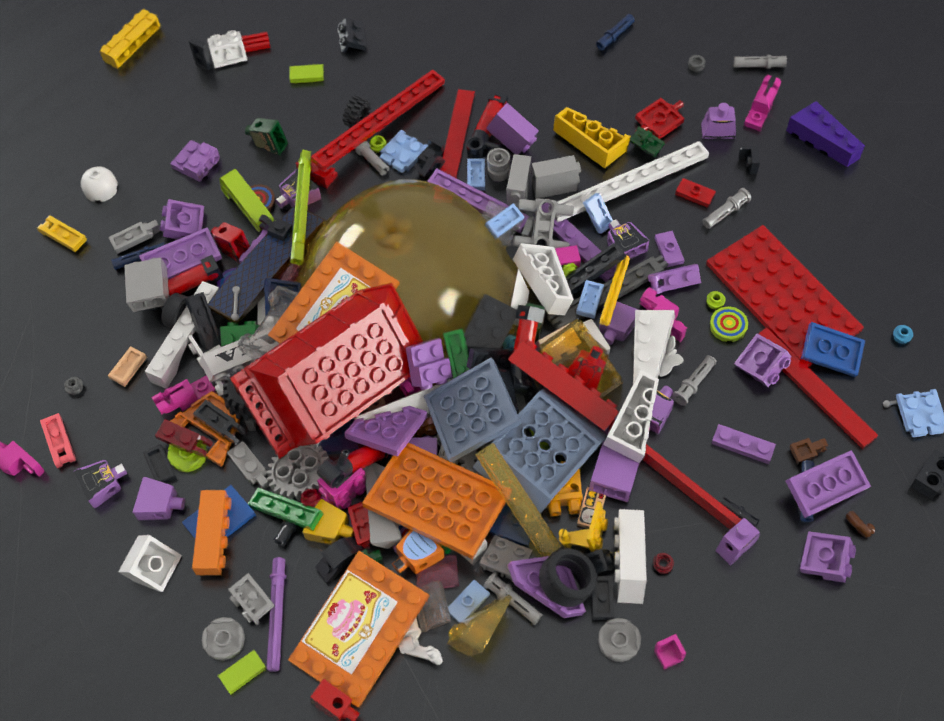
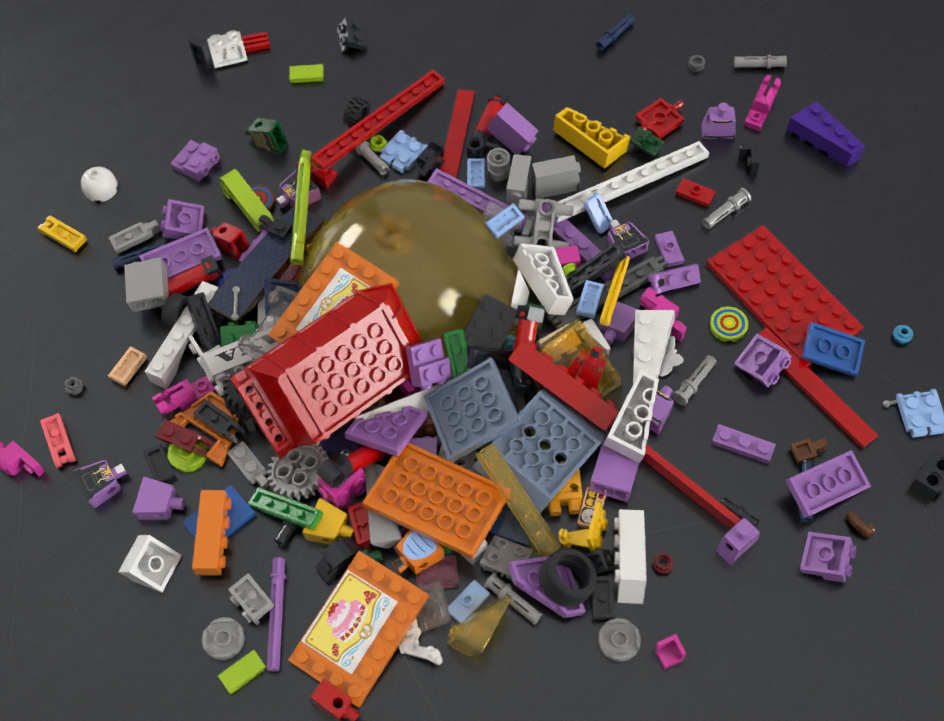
(130, 38): yellow brick -> none
(310, 497): dark red plate -> none
(715, 304): lime plate -> none

